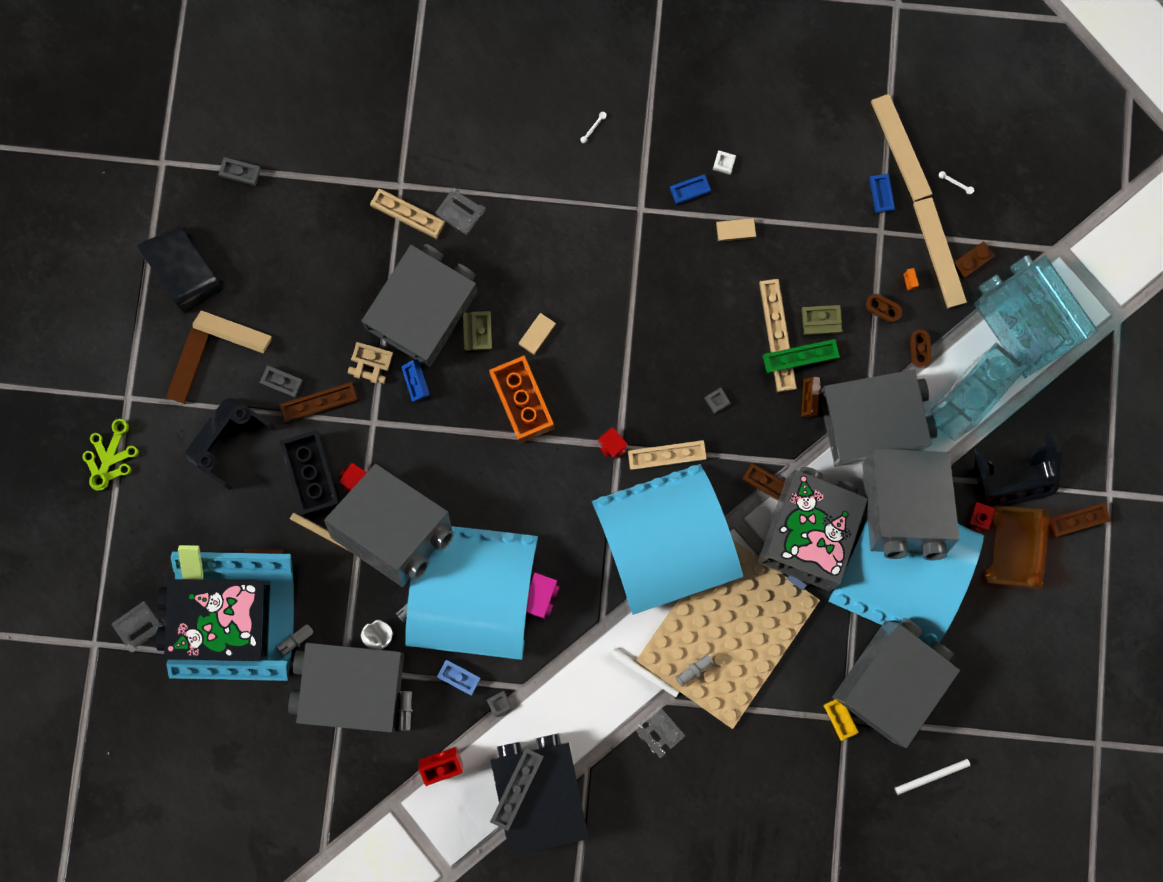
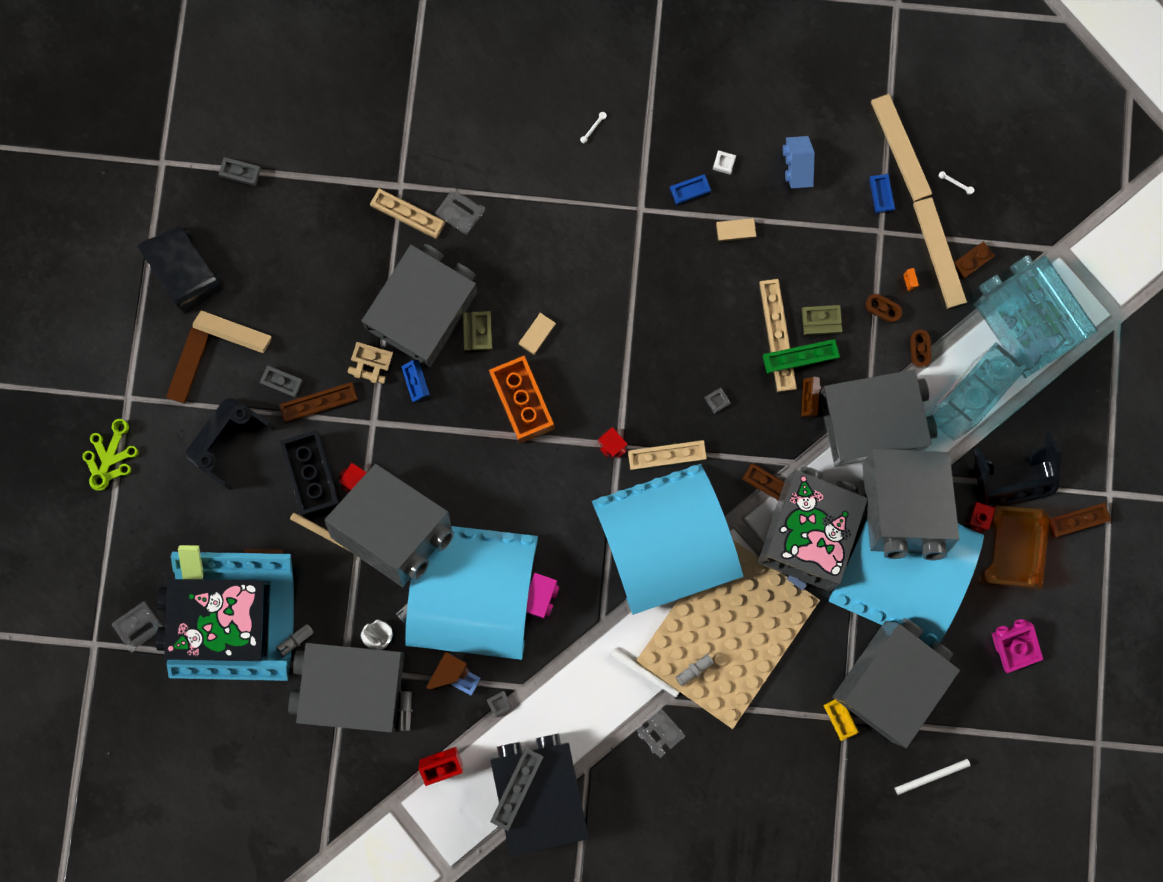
(448, 672): none -> reddish brown slope
(800, 162): none -> medium blue brick
(1017, 645): none -> dark pink plate

